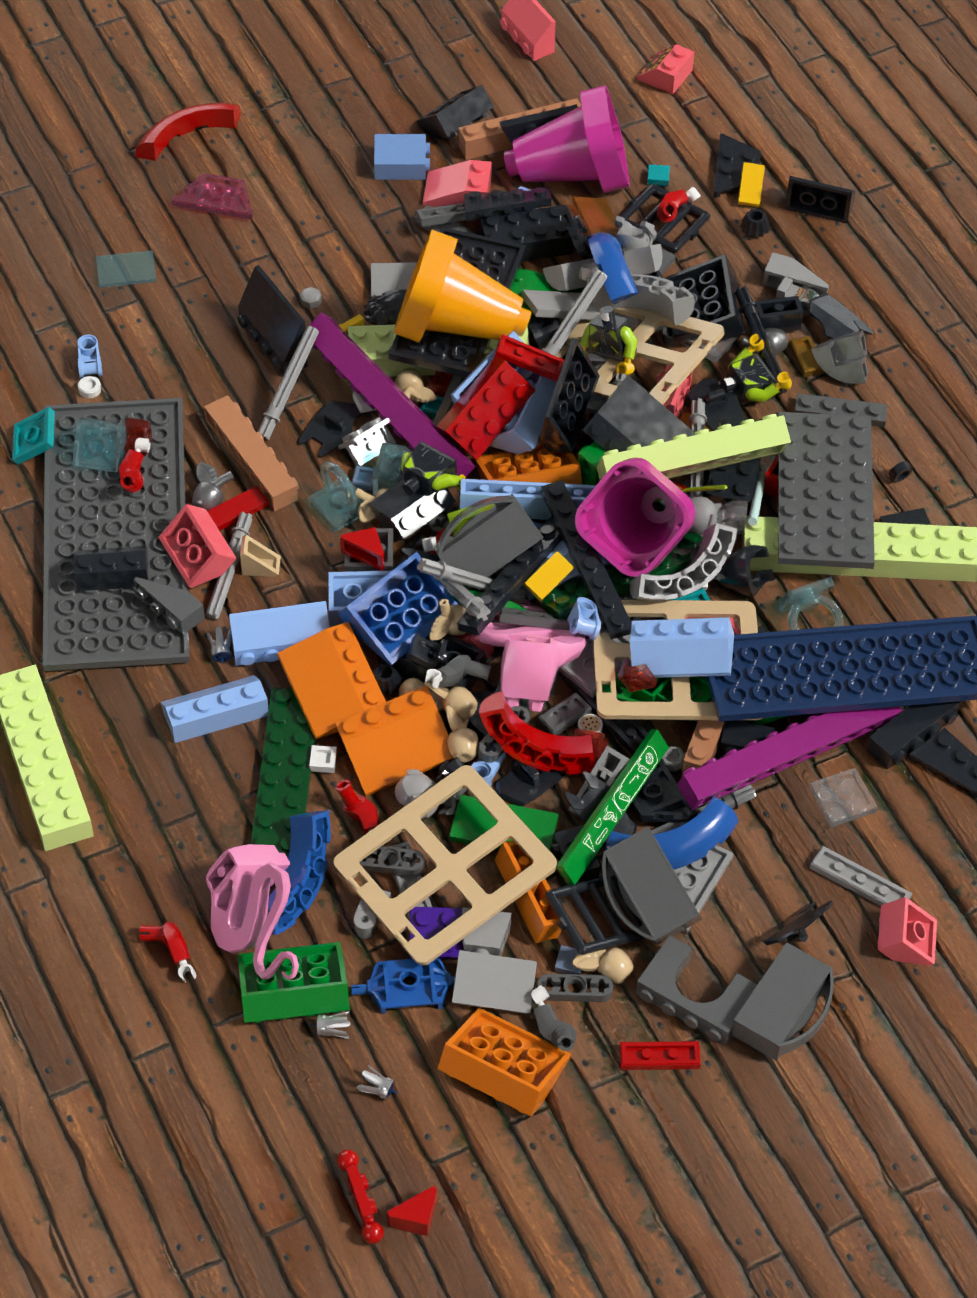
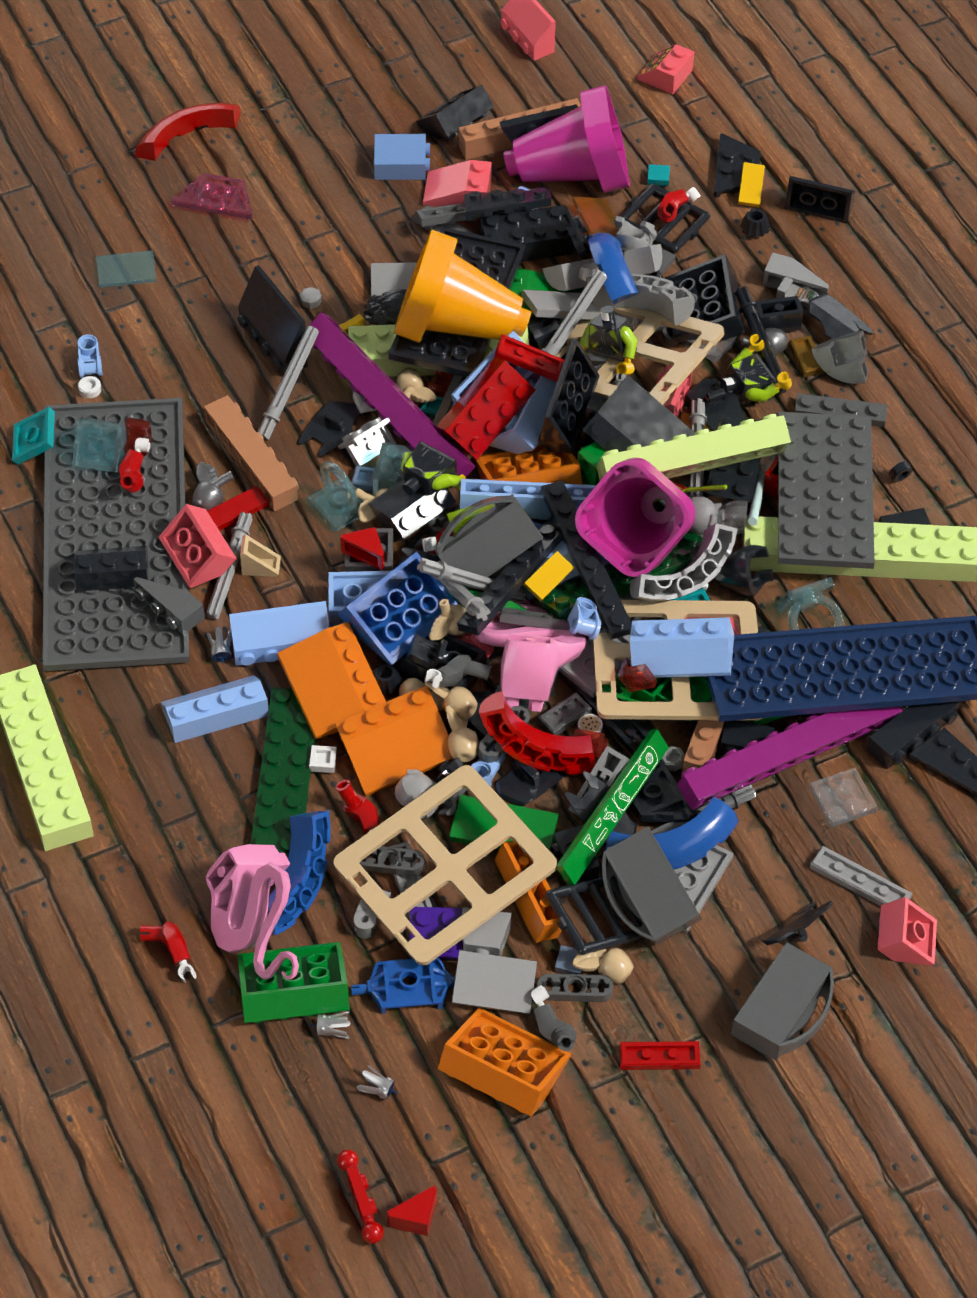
(659, 987): dark grey arch -> none

